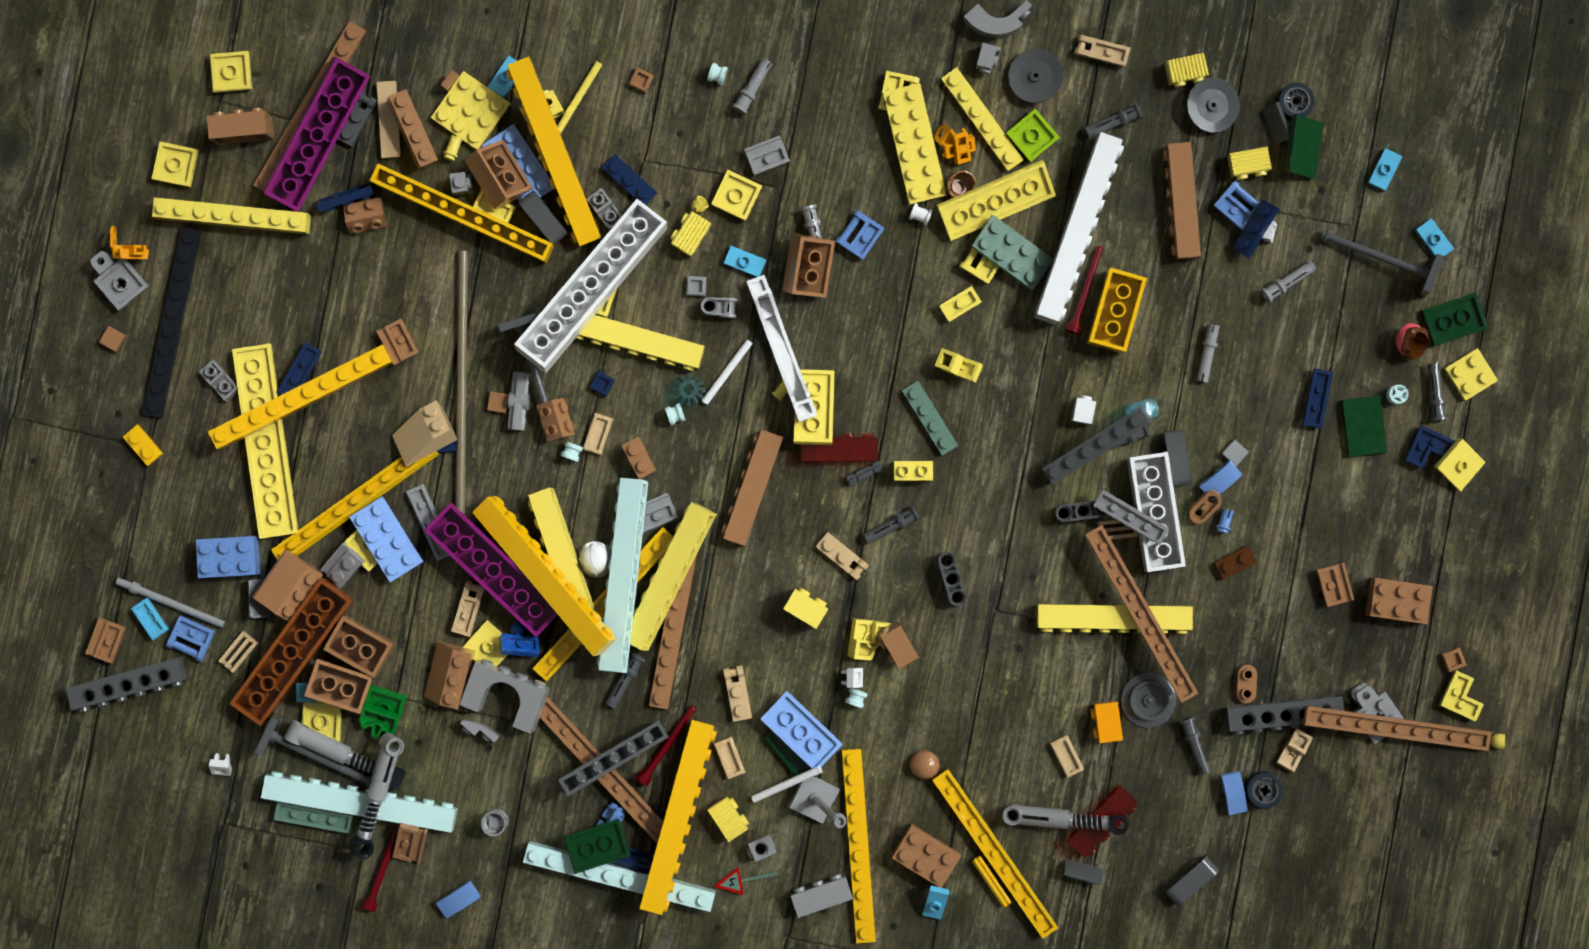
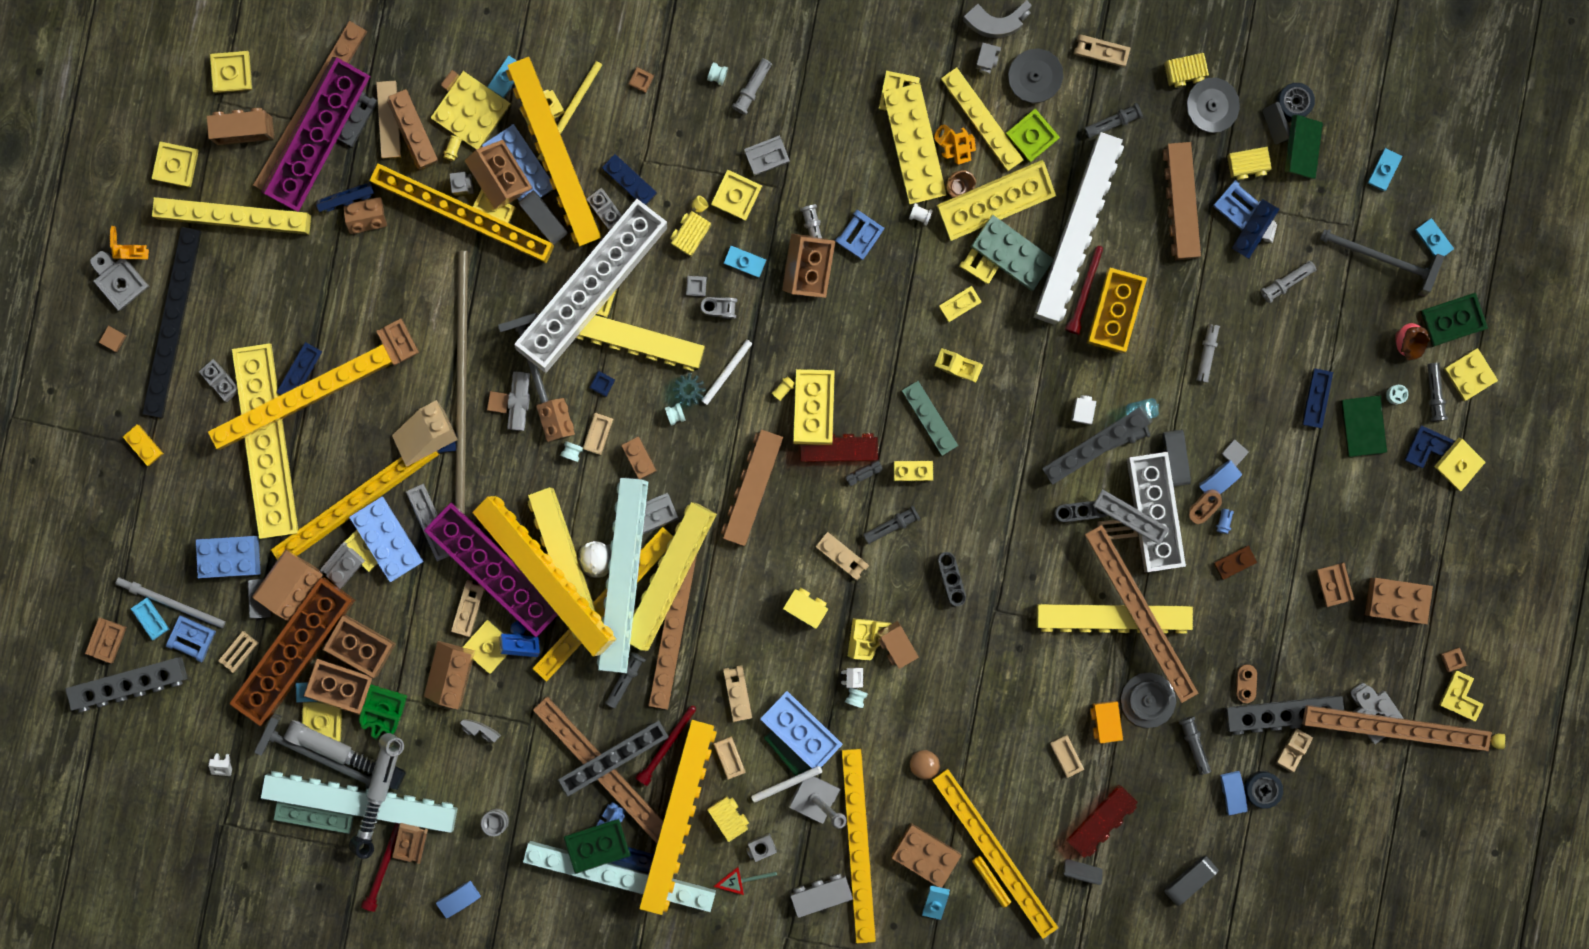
(531, 693): light grey arch -> none
(781, 348): white slope -> none
(1063, 819): piece -> none

